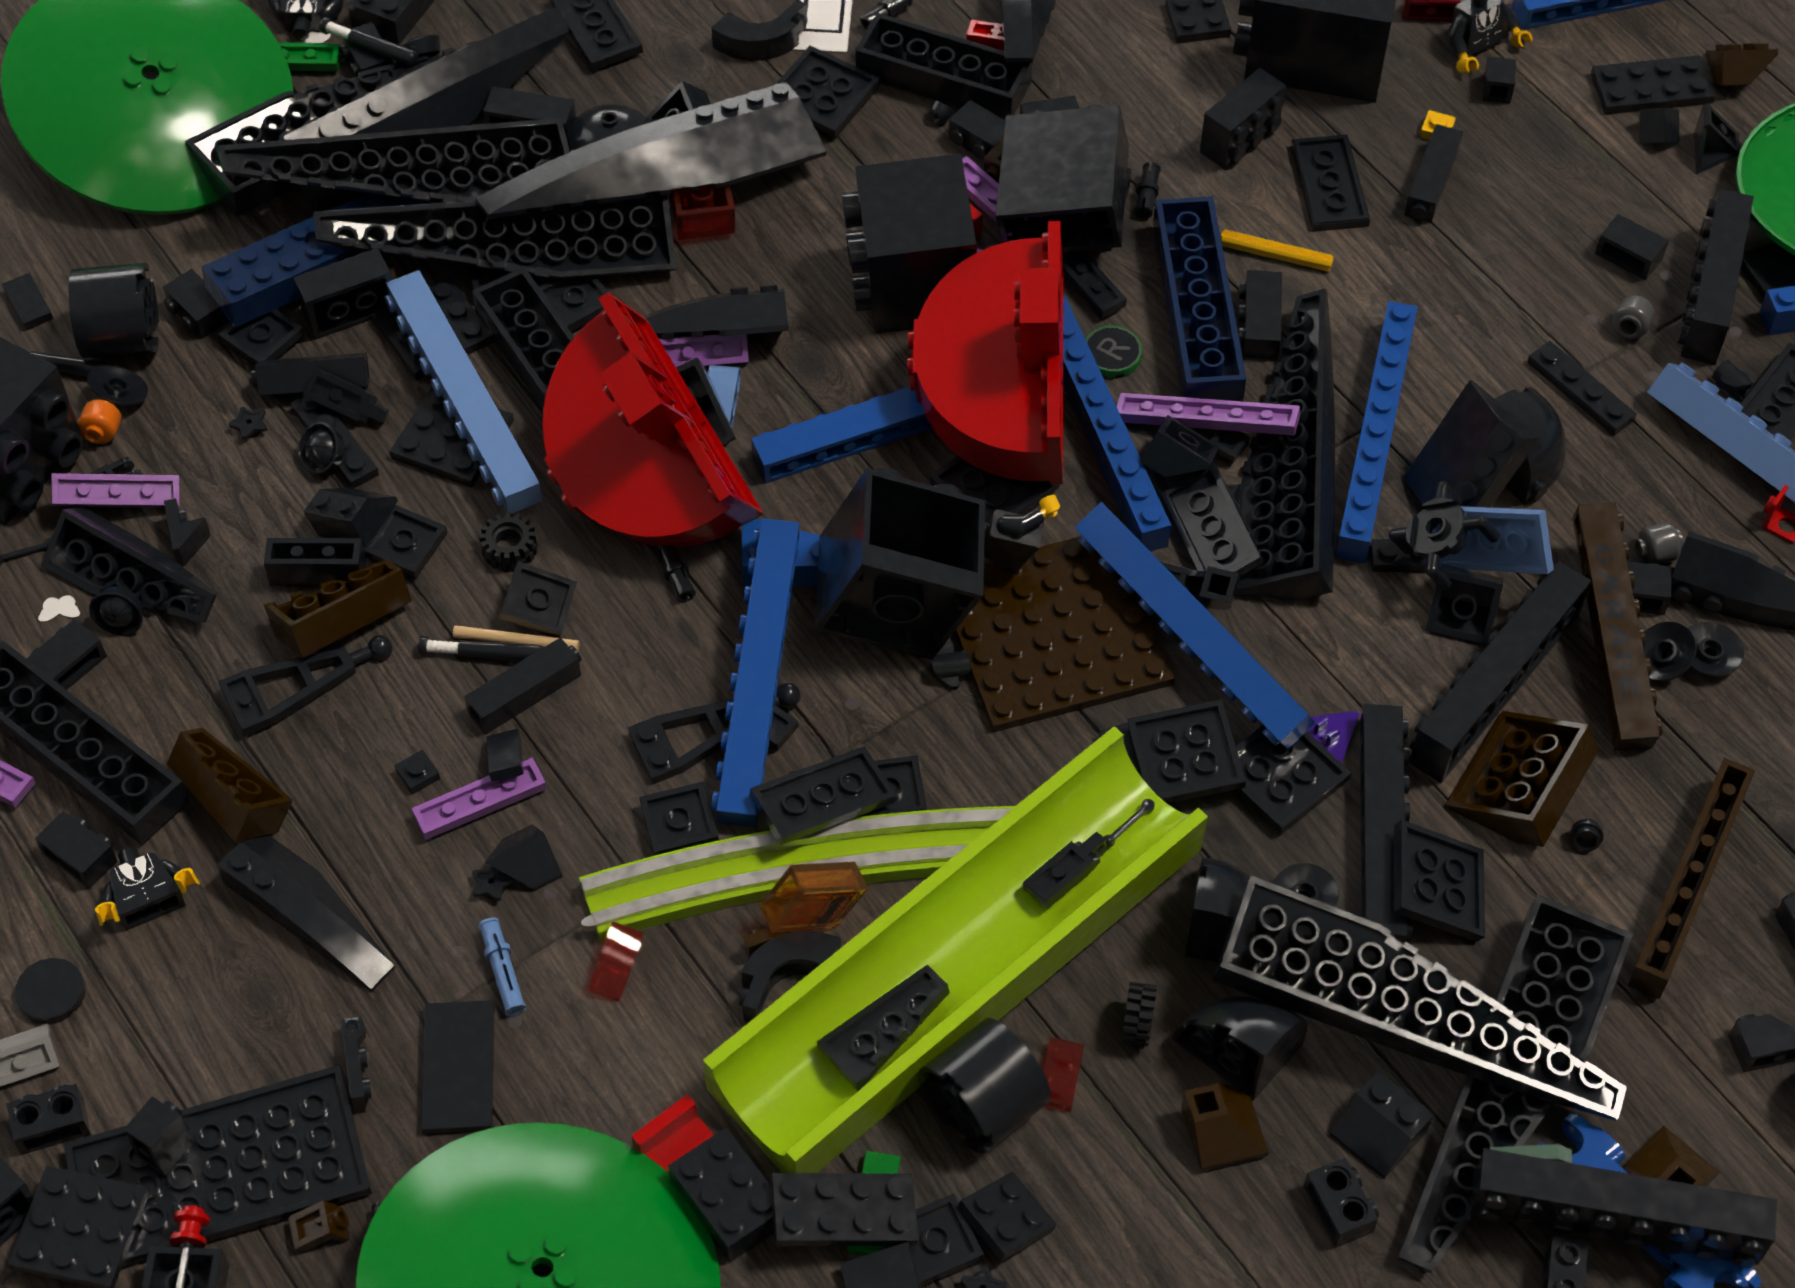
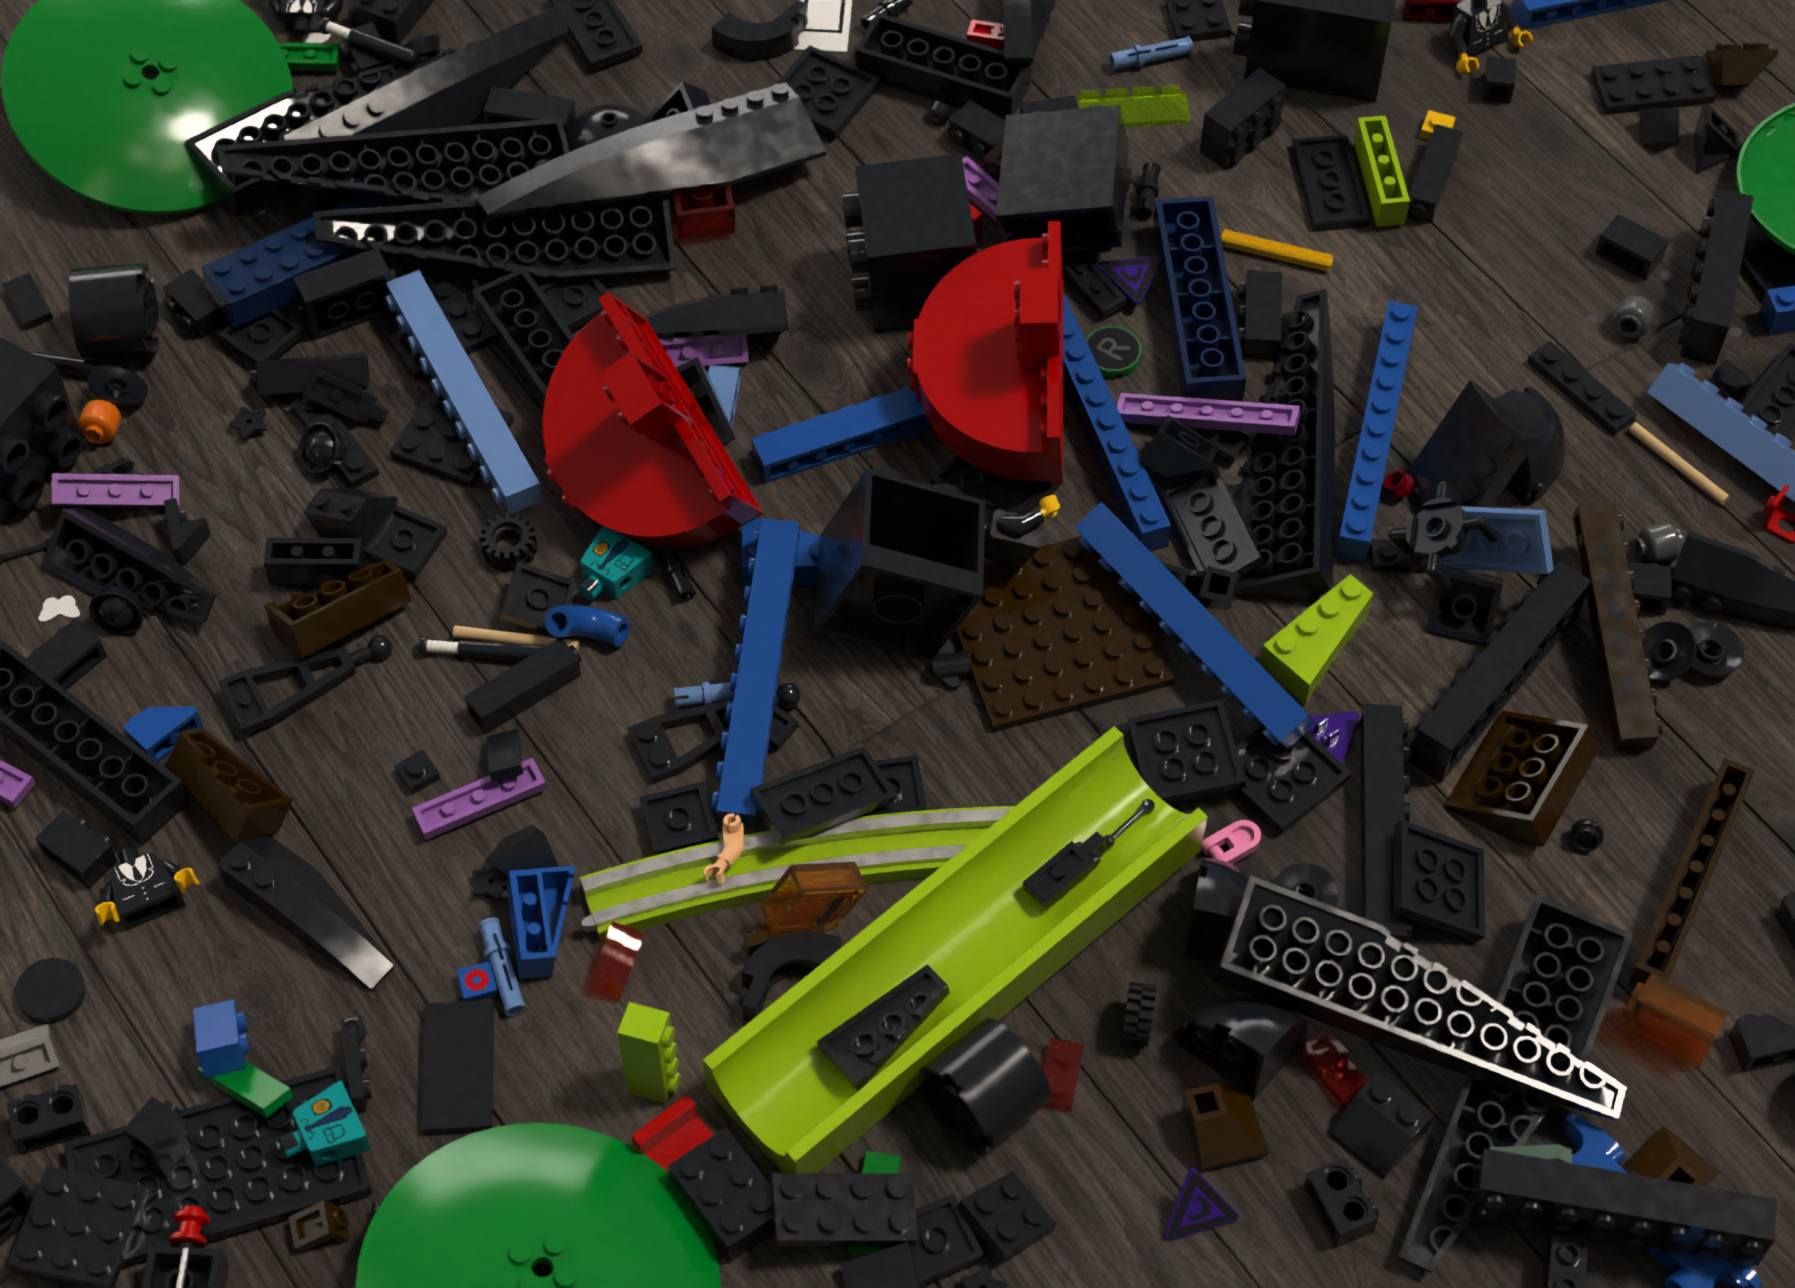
(158, 728): none -> blue slope
(221, 1038): none -> blue brick
(252, 1088): none -> green tile
(327, 1128): none -> teal torso
(477, 982): none -> blue tile
(537, 915): none -> blue wedge
(587, 623): none -> blue cylinder
(613, 565): none -> teal torso
(648, 1053): none -> lime brick
(703, 694): none -> medium blue pin
(733, 847): none -> light nougat arm
(1132, 275): none -> black piece
(1140, 55): none -> medium blue pin
(1144, 105): none -> clear neon green windscreen
(1198, 1208): none -> black piece
(1241, 837): none -> bright pink plate
(1315, 639): none -> lime wedge
(1331, 1065): none -> clear red slope
(1381, 171): none -> lime brick
(1398, 484): none -> dark red plate
(1673, 1019): none -> clear orange brick
(1679, 463): none -> tan bar

